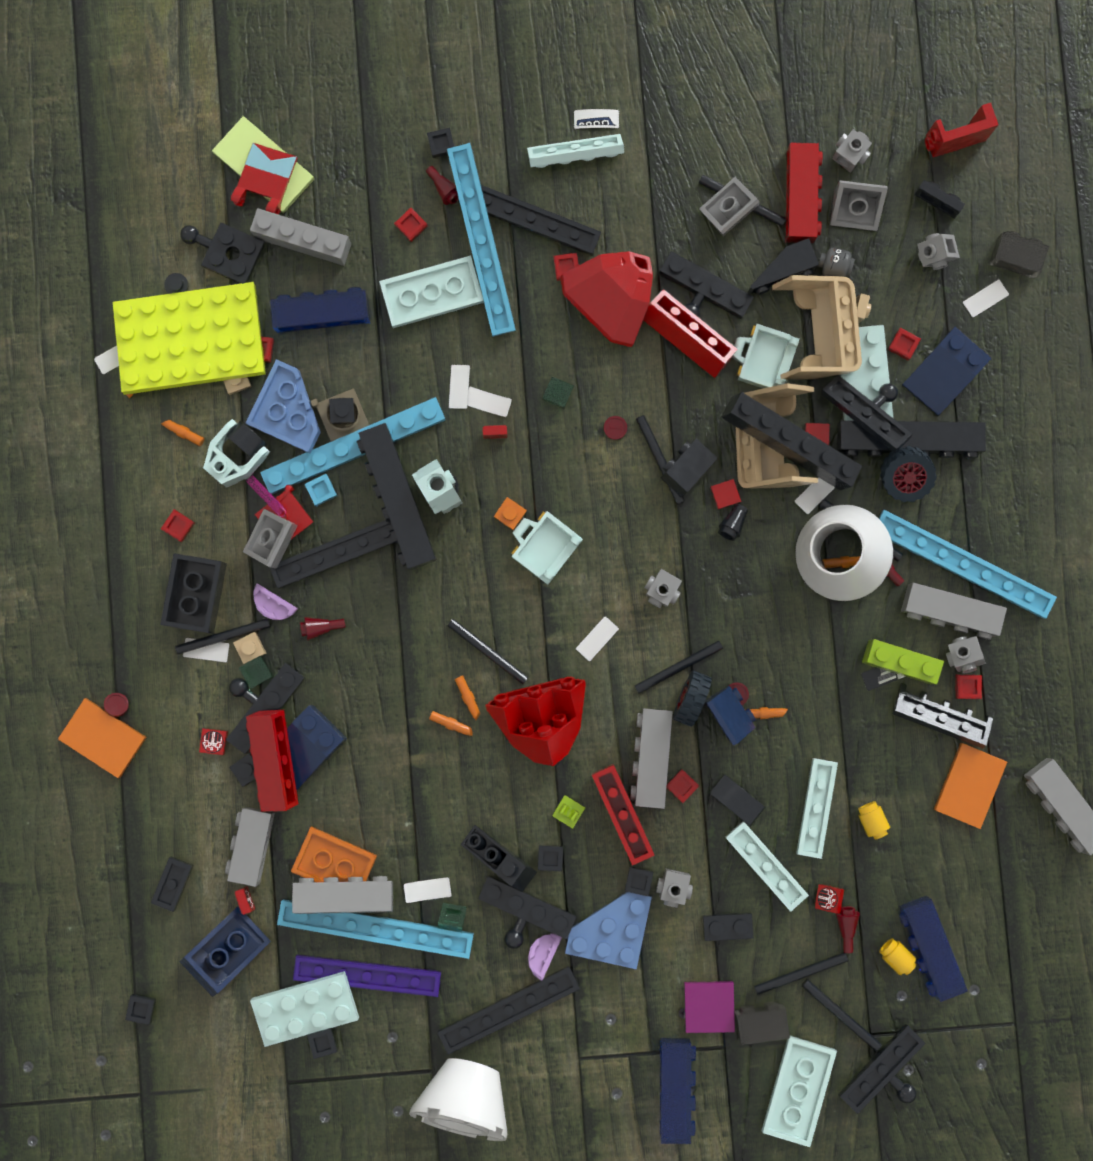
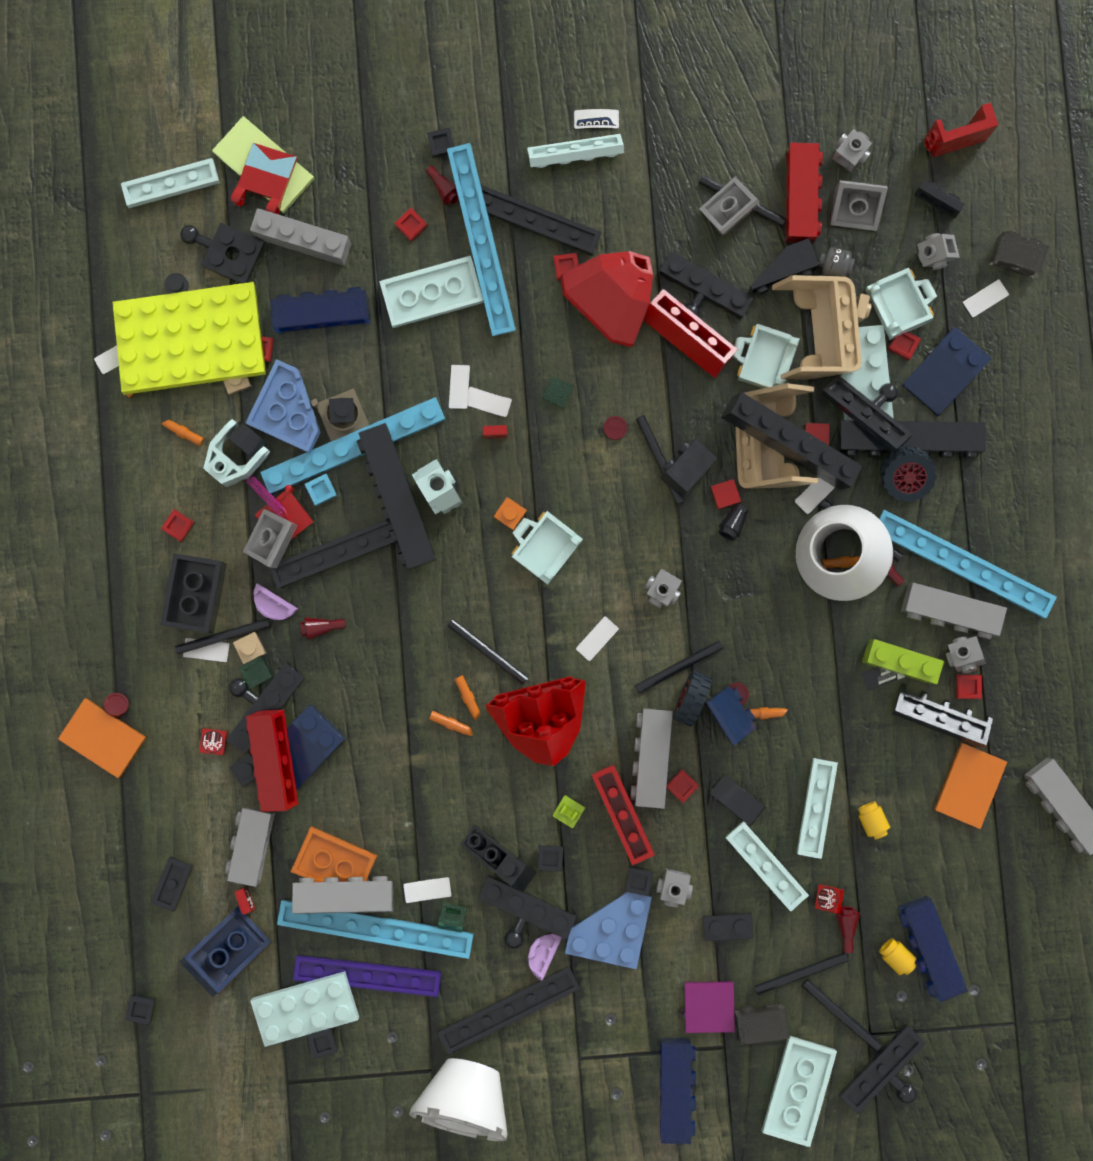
(170, 183): none -> light aqua plate
(901, 302): none -> light aqua piece

